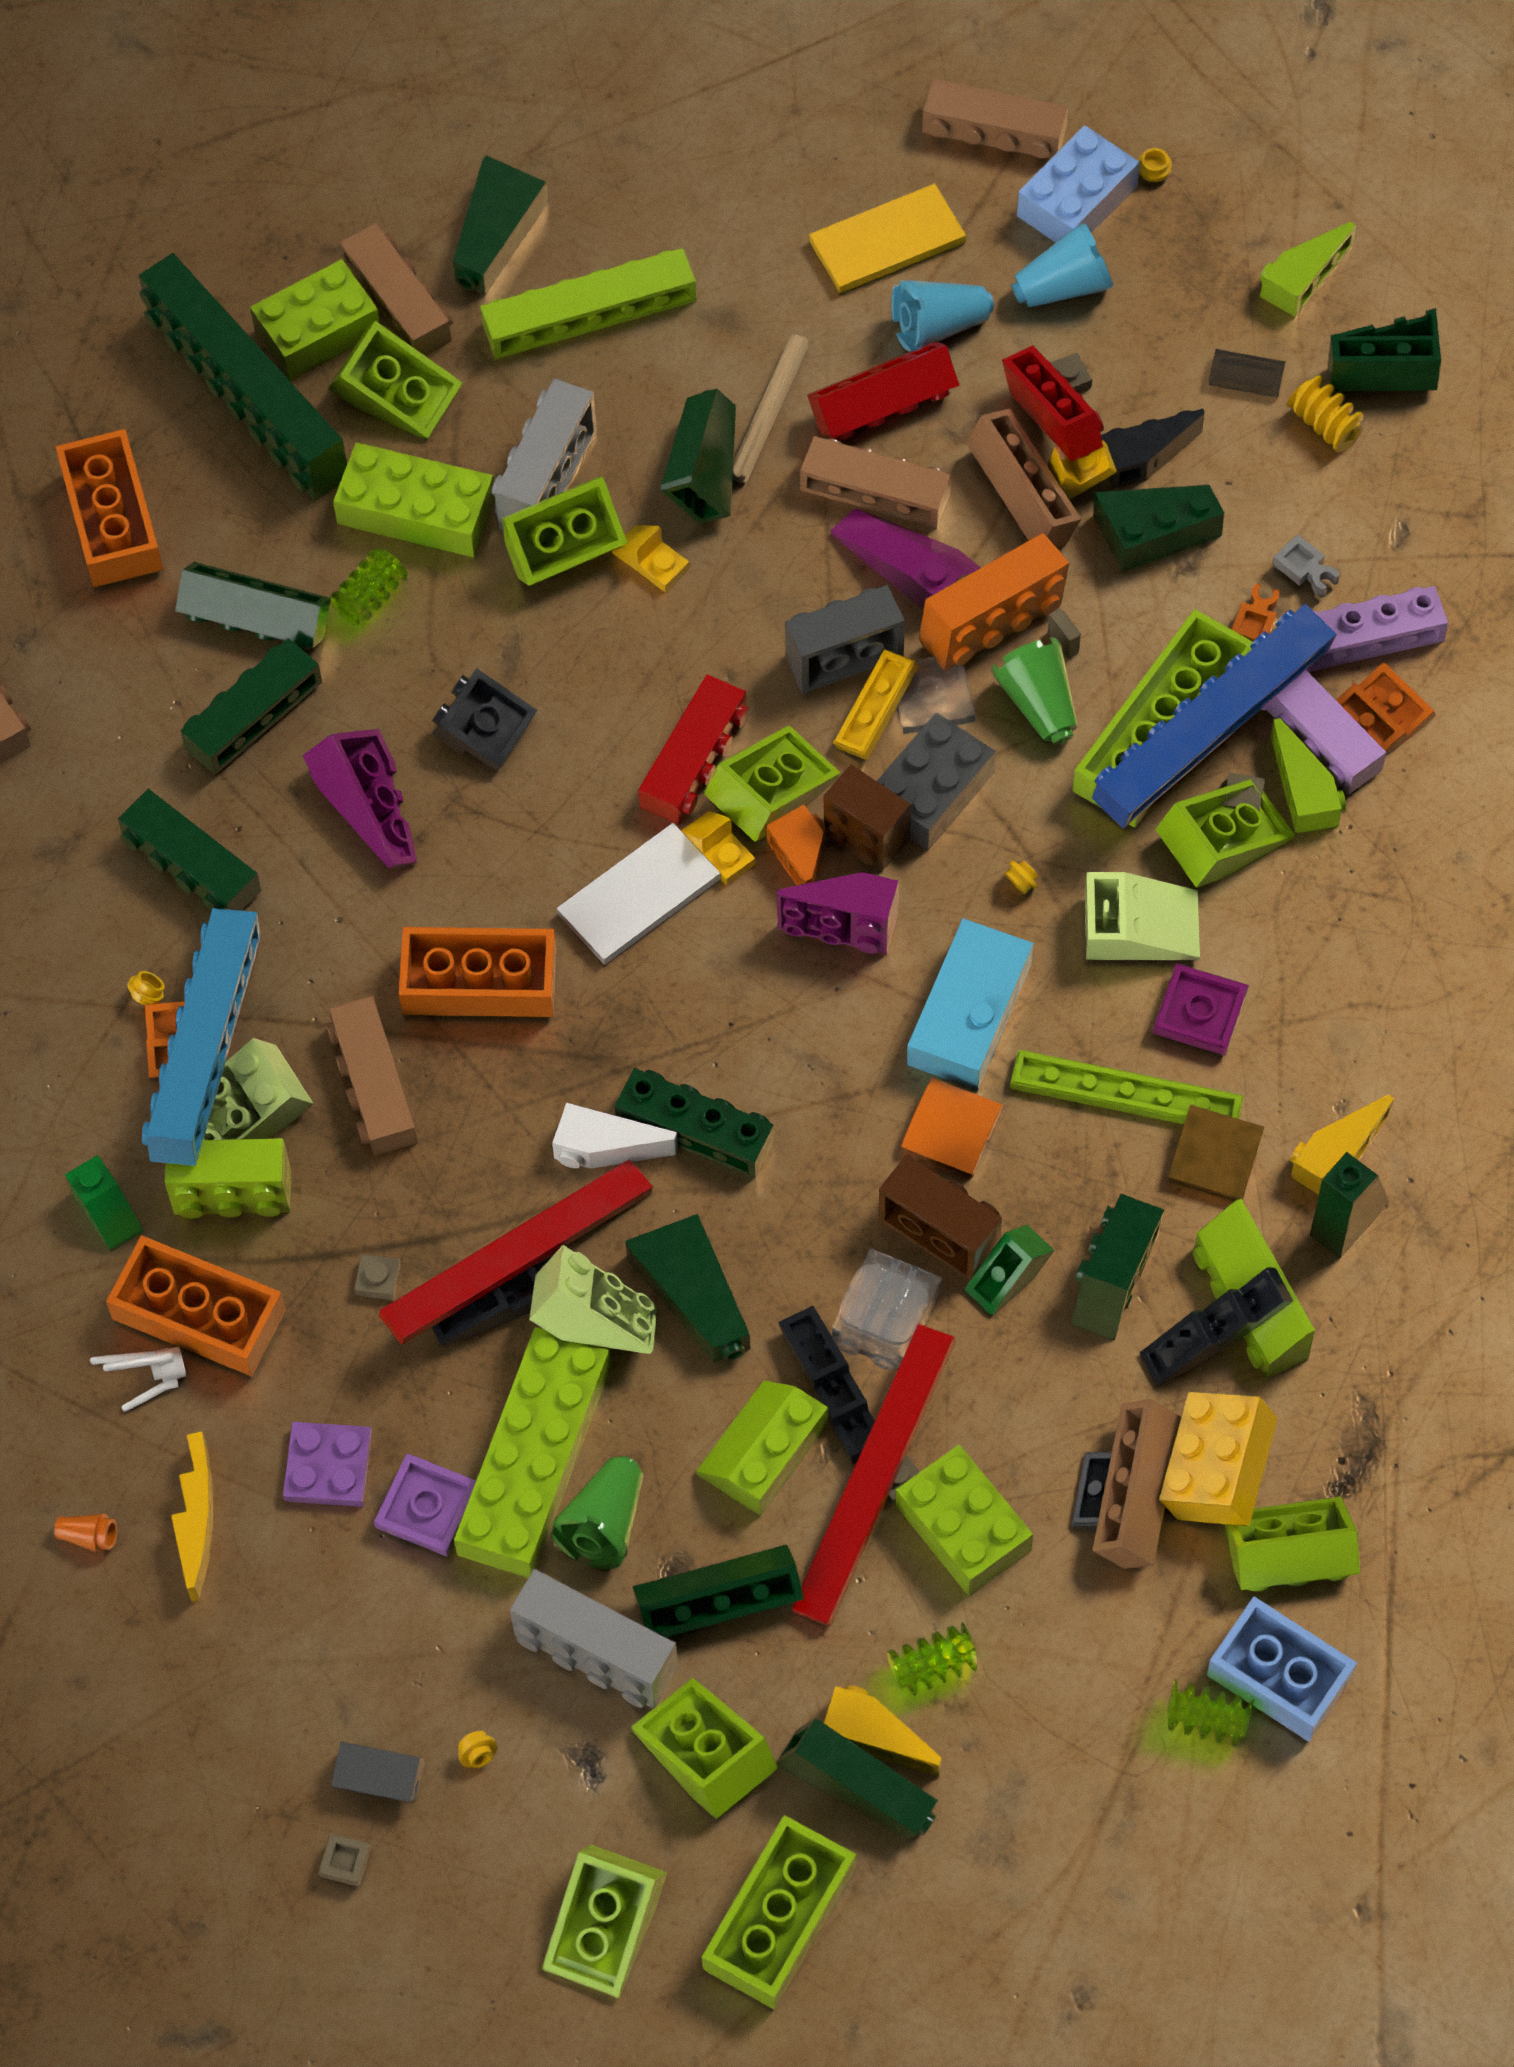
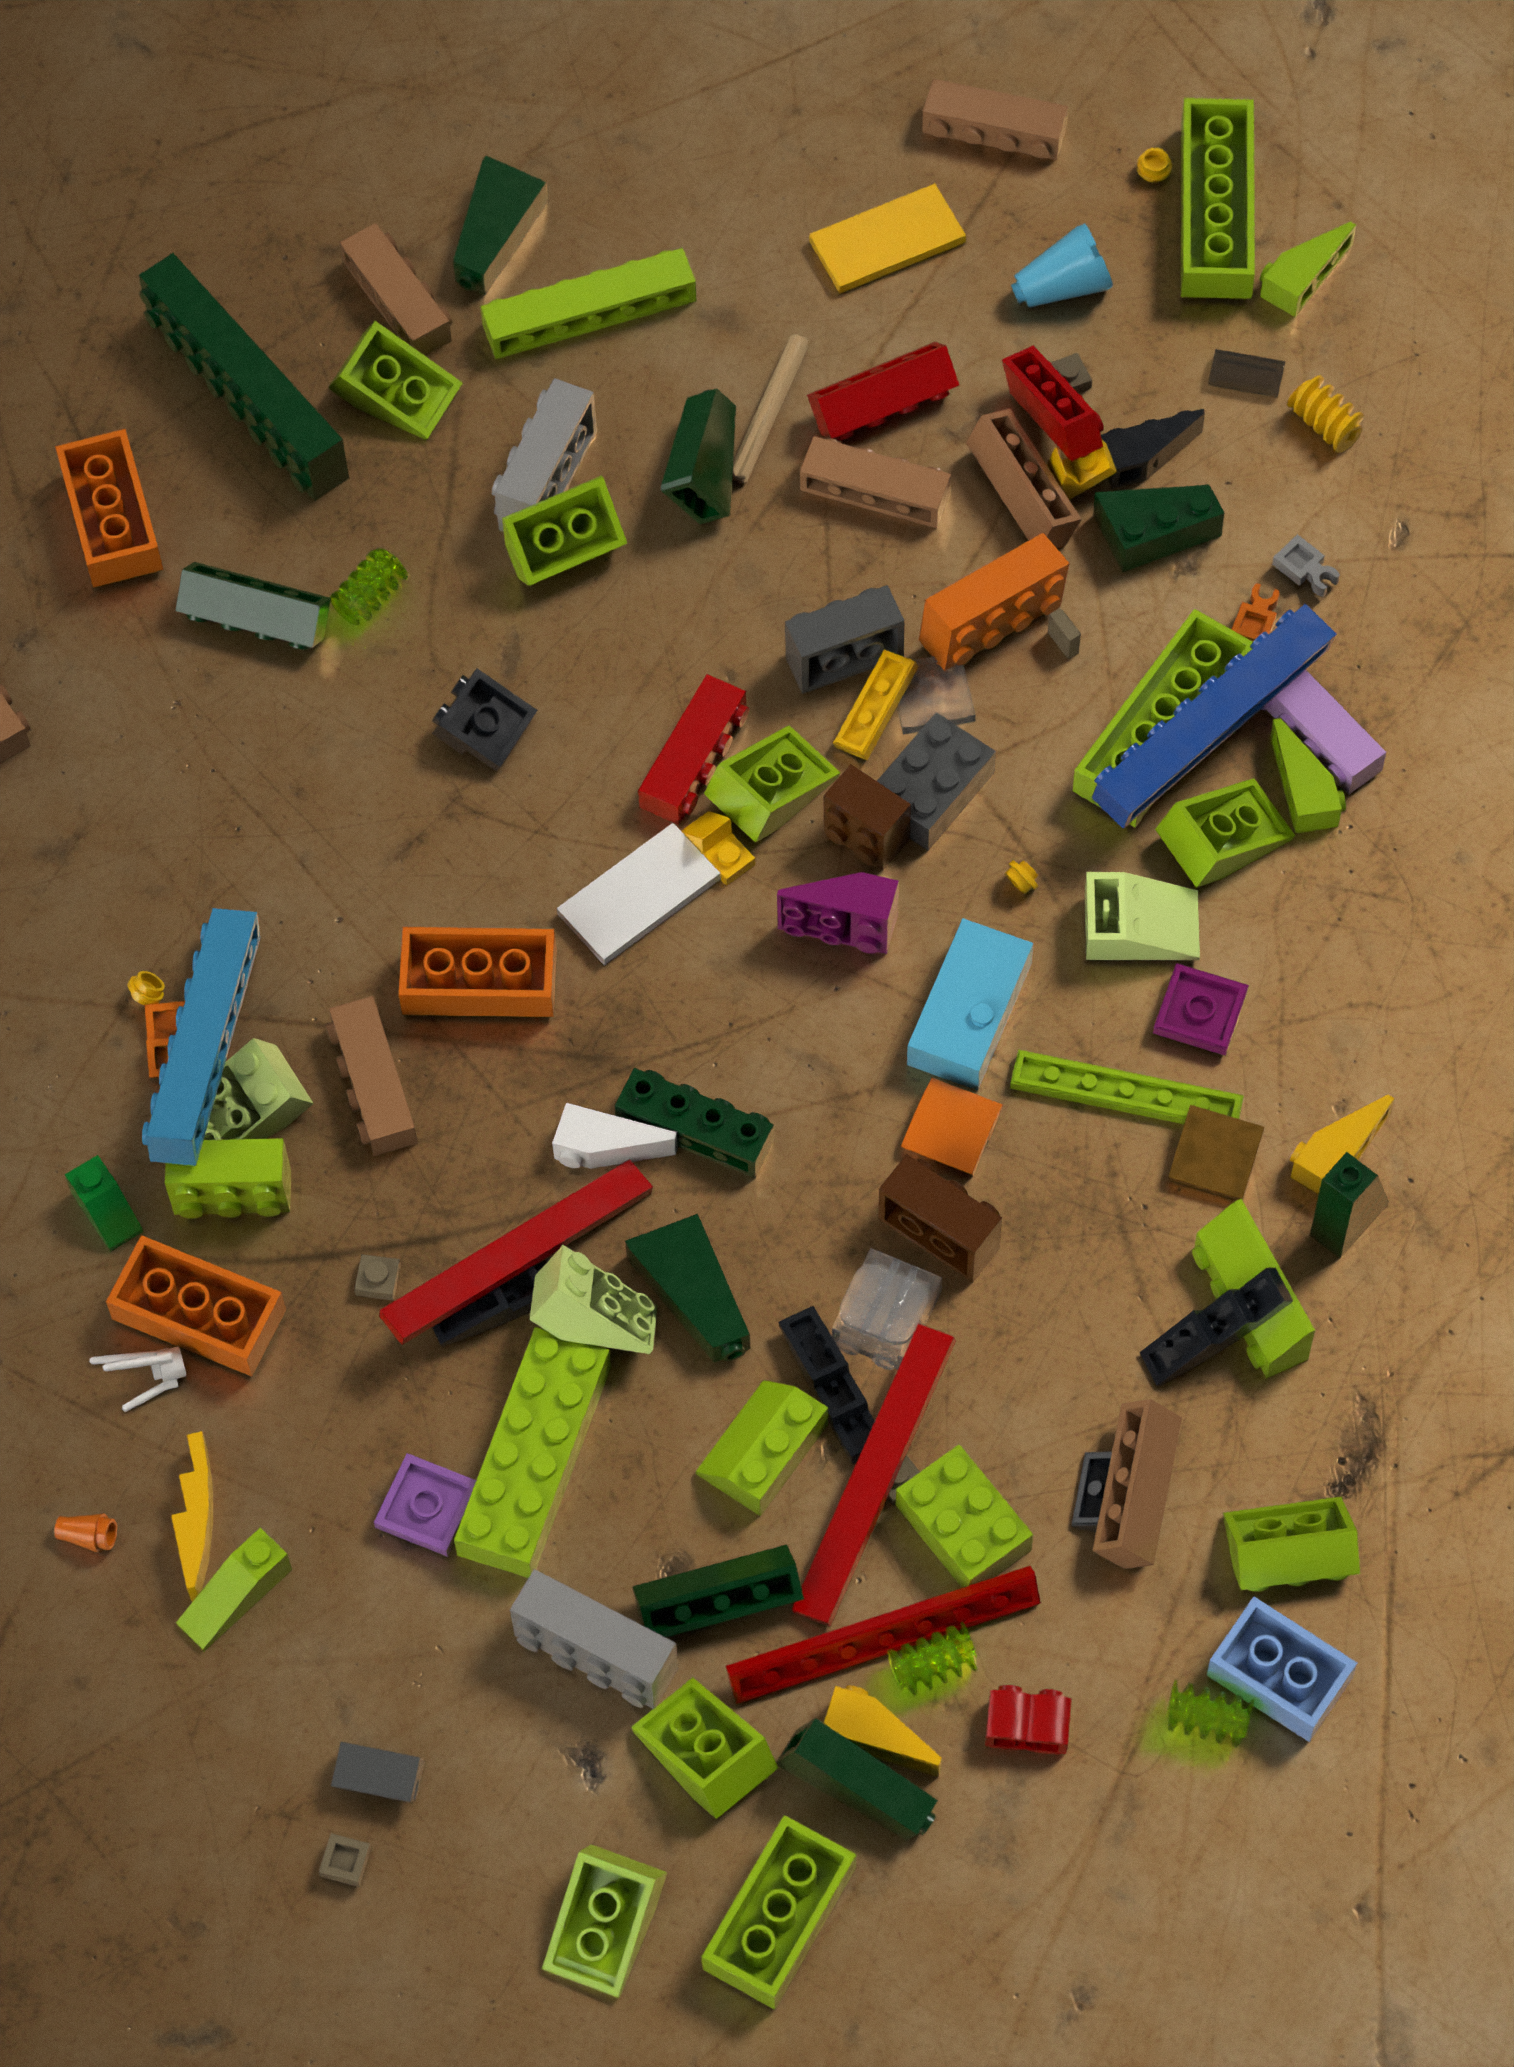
(188, 854): dark green brick -> none
(235, 1588): none -> lime slope
(251, 705): dark green brick -> none
(314, 319): lime brick -> none
(327, 1464): medium lavender plate -> none
(357, 779): magenta wedge -> none
(414, 499): lime brick -> none
(476, 1749): yellow plate -> none
(601, 1515): bright green cone -> none
(652, 557): yellow slope -> none
(798, 843): orange slope -> none
(882, 1633): none -> red tile
(902, 556): magenta wedge -> none
(937, 310): medium azure cone -> none
(1009, 1268): green slope -> none
(1028, 1720): none -> red brick
(1040, 688): bright green cone -> none
(1078, 186): light blue brick -> none
(1115, 1264): dark green wedge -> none
(1217, 198): none -> lime brick
(1218, 1458): yellow brick -> none
(1247, 796): dark tan tile -> none
(1383, 626): lavender brick -> none
(1386, 708): orange slope -> none
(1388, 357): dark green wedge -> none

